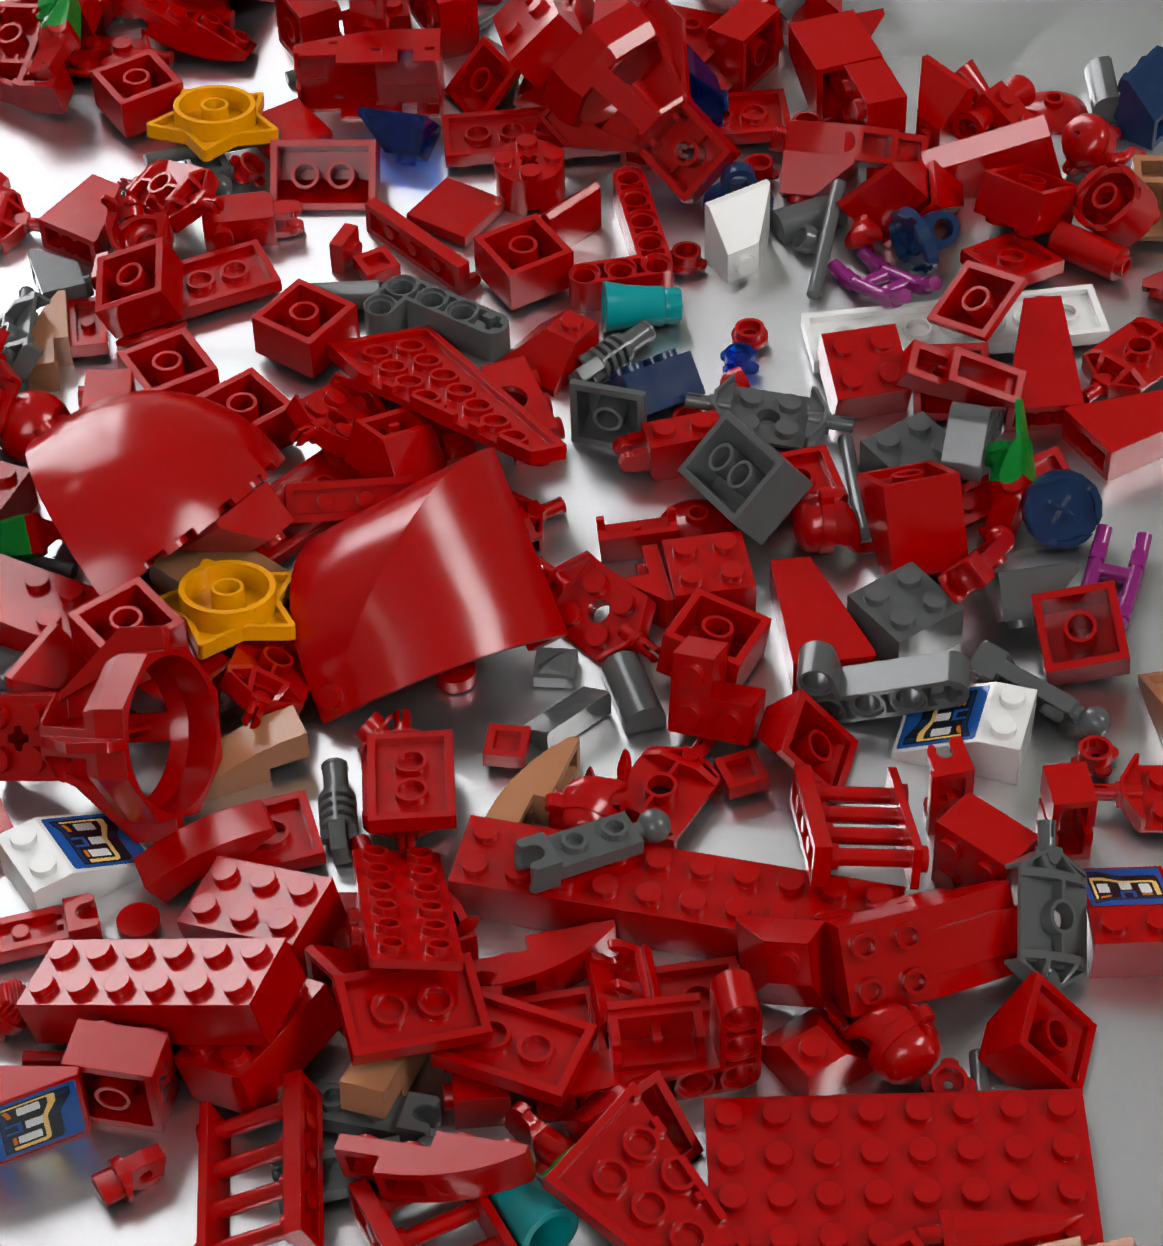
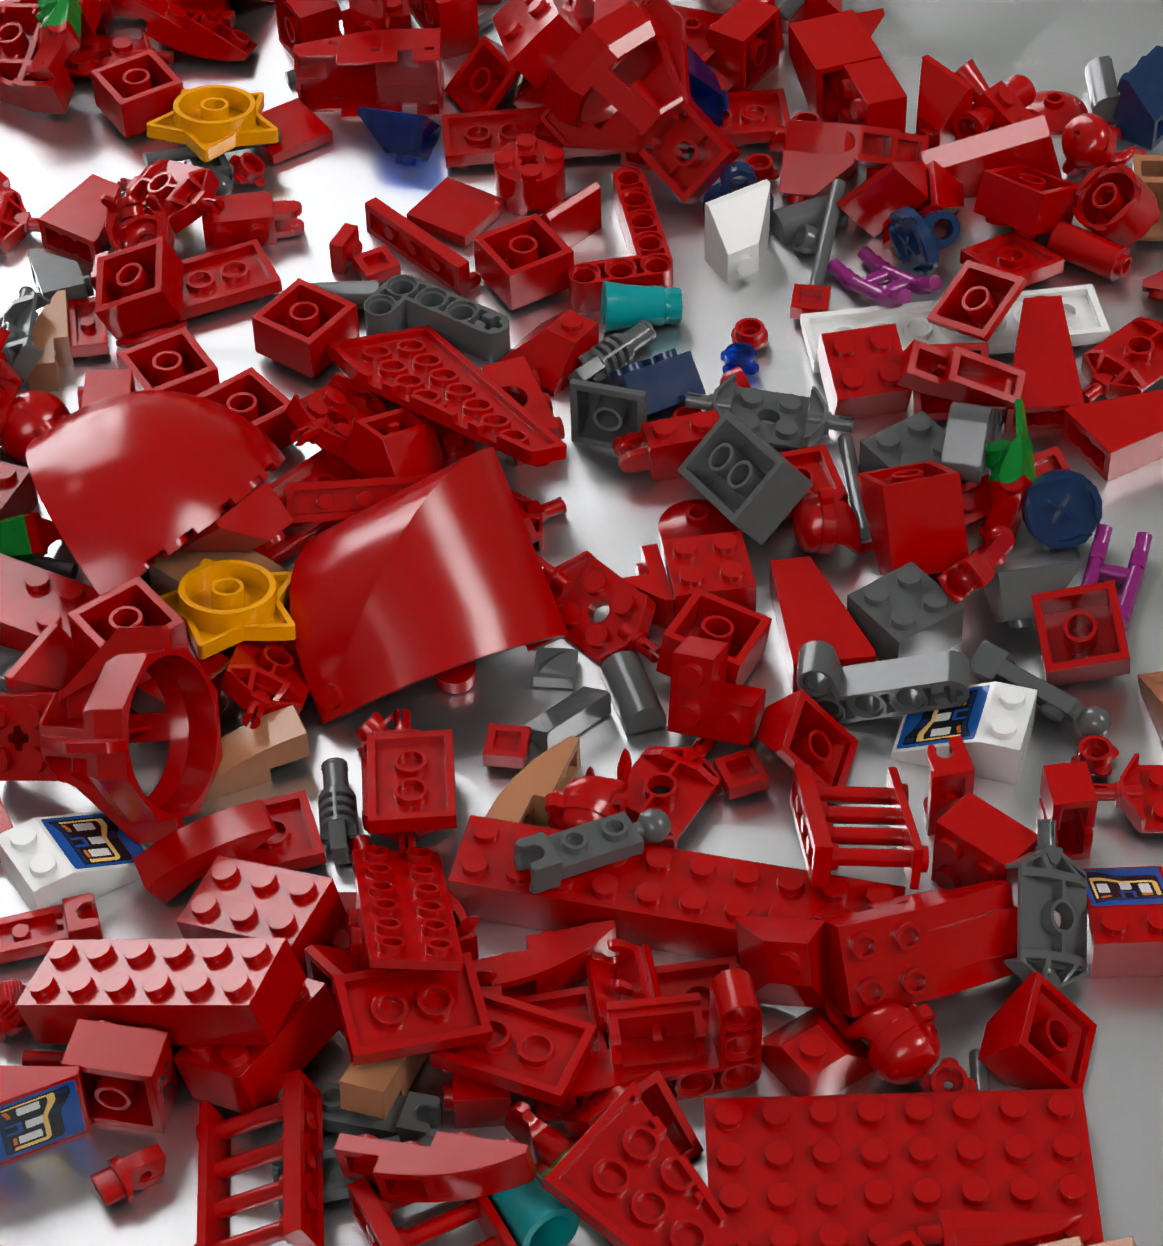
(139, 922): red tile -> none
(325, 172): red slope -> none
(624, 540): red hinge -> none
(687, 258): red plate -> none
(809, 299): none -> red plate
(864, 233): red piece -> none

